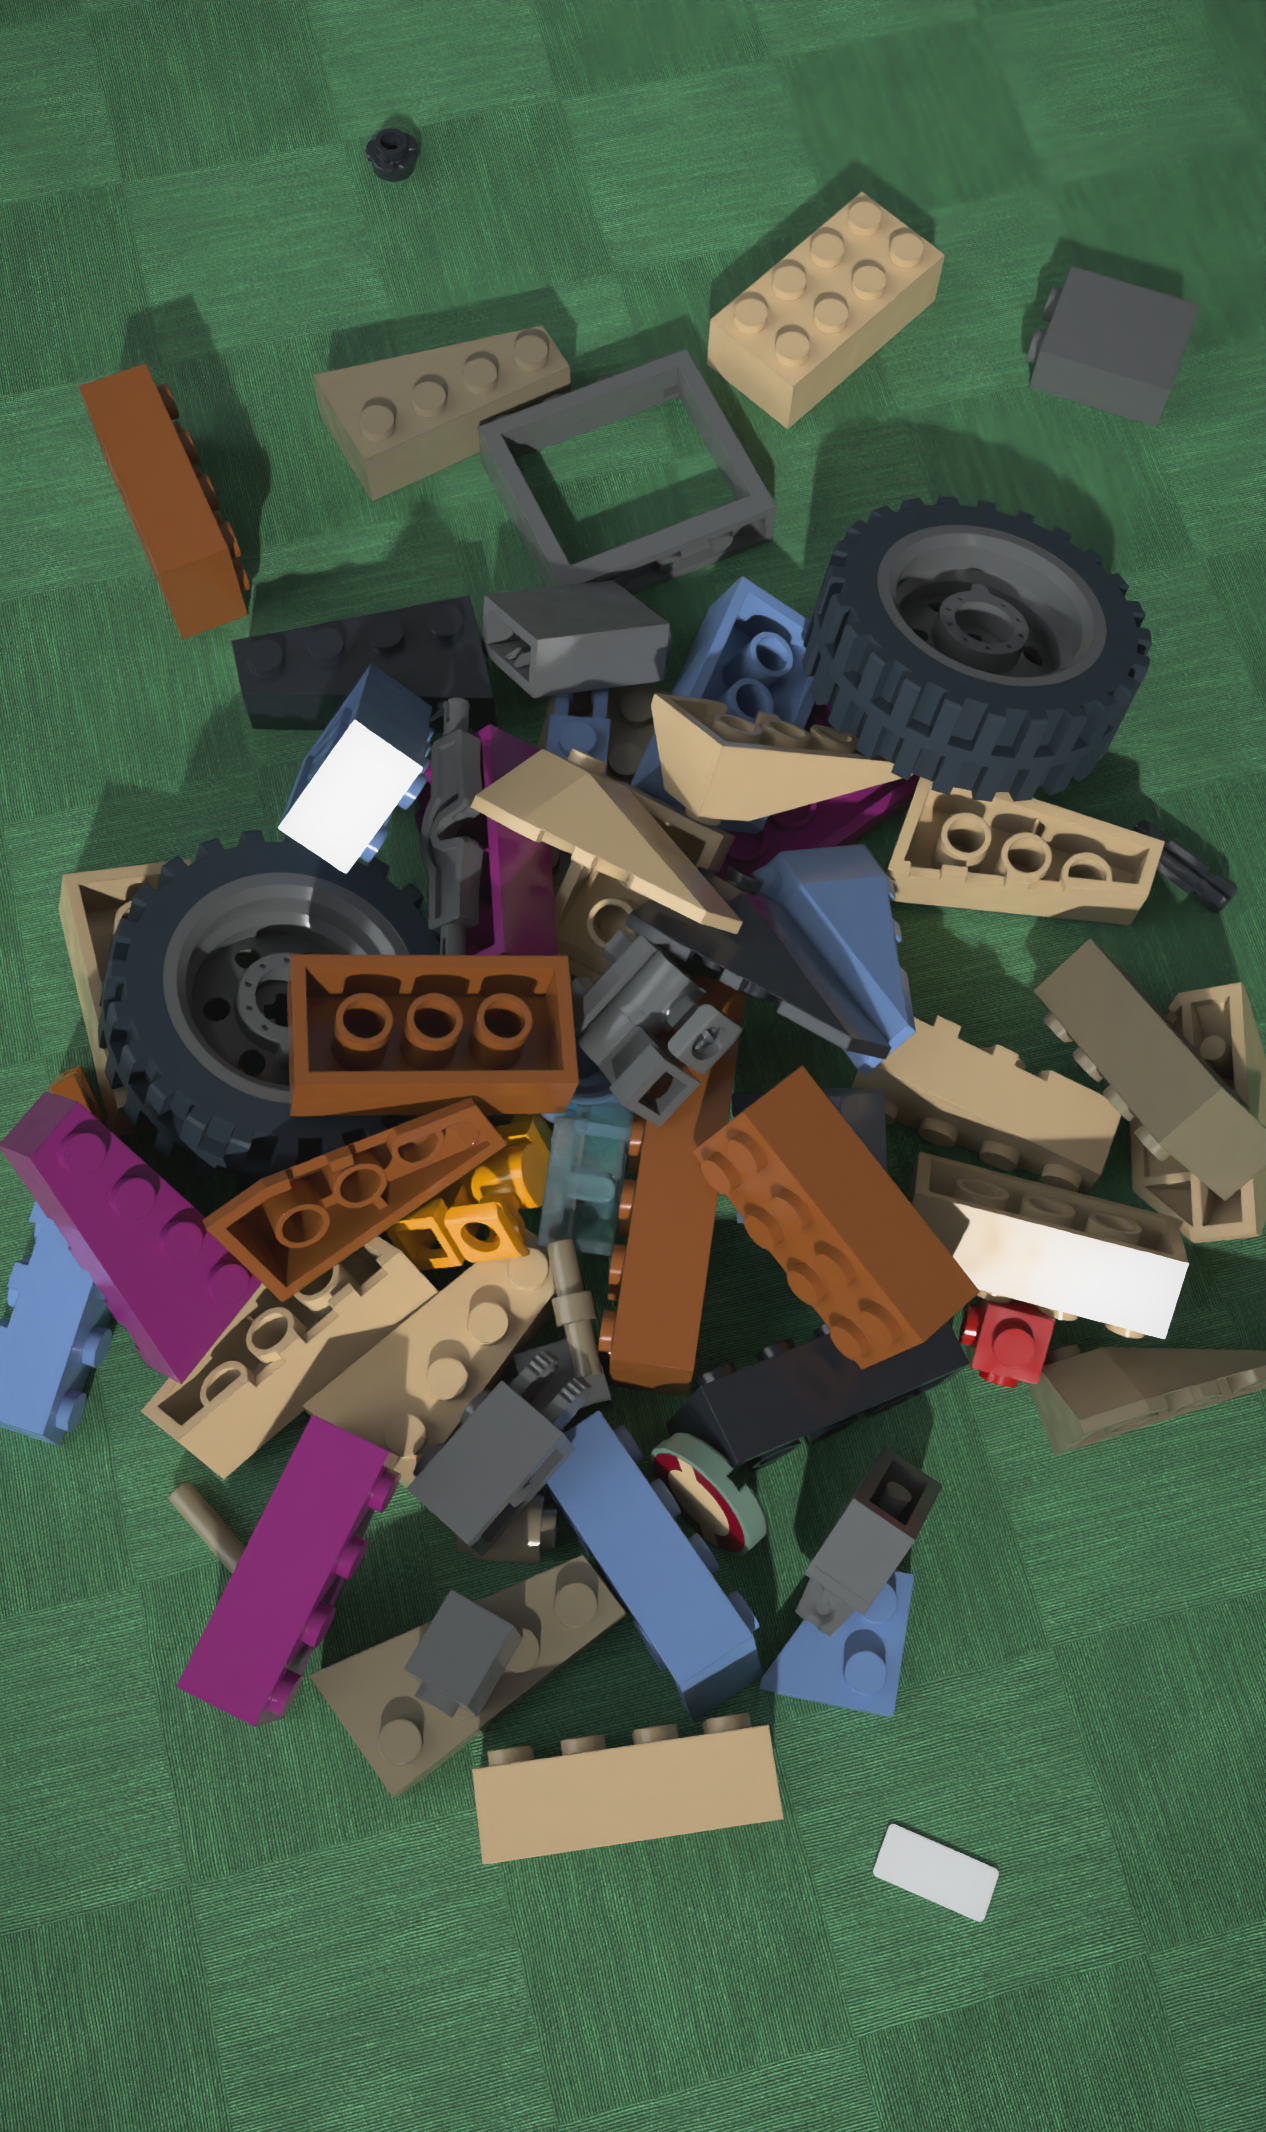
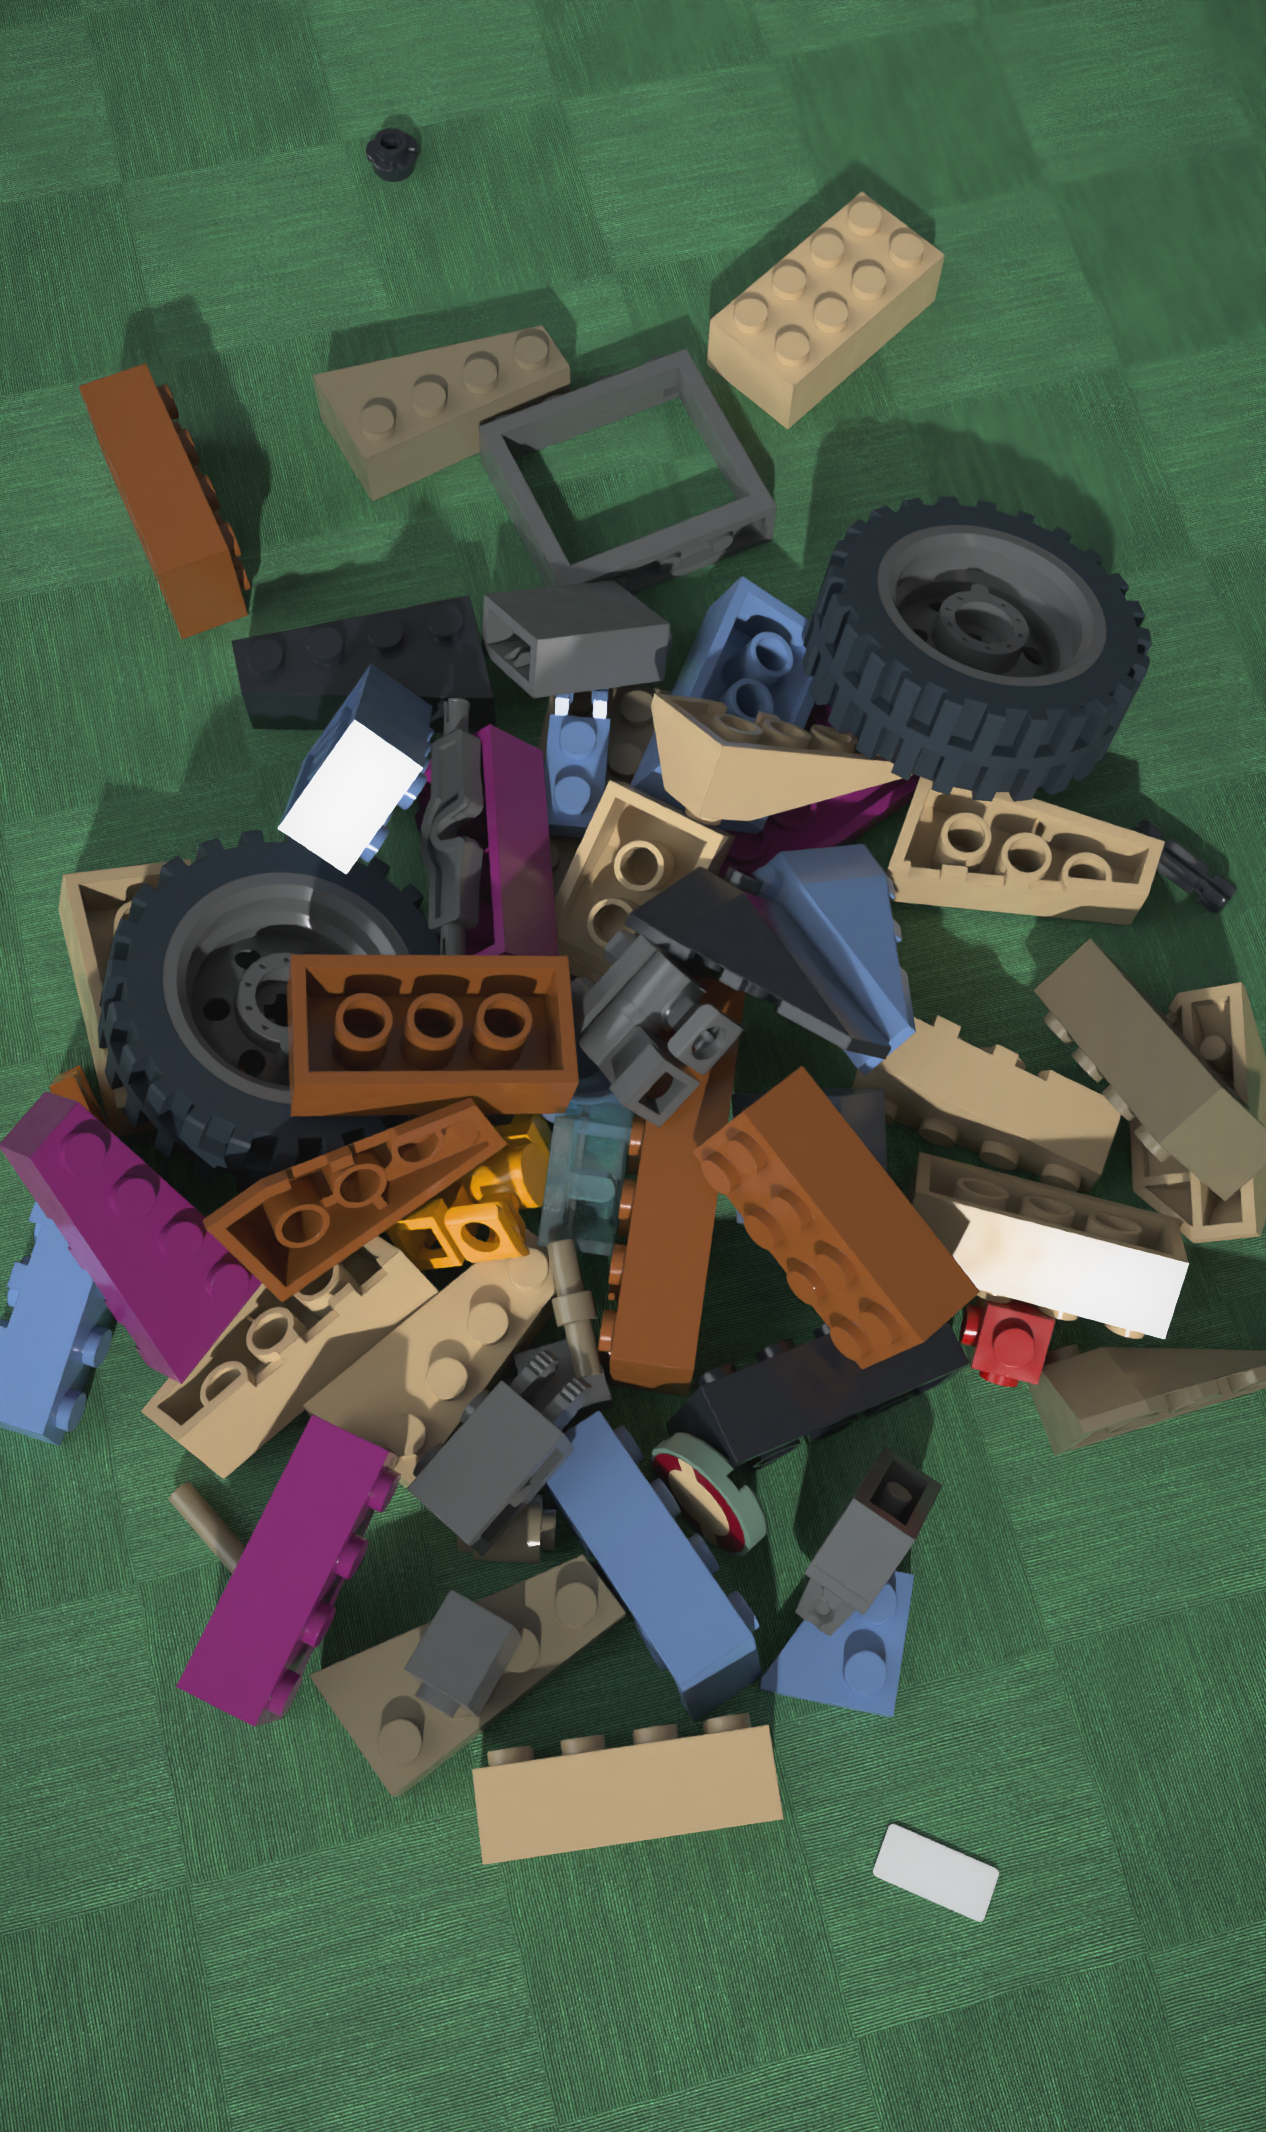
(603, 829): tan wedge -> none
(1111, 345): dark grey brick -> none

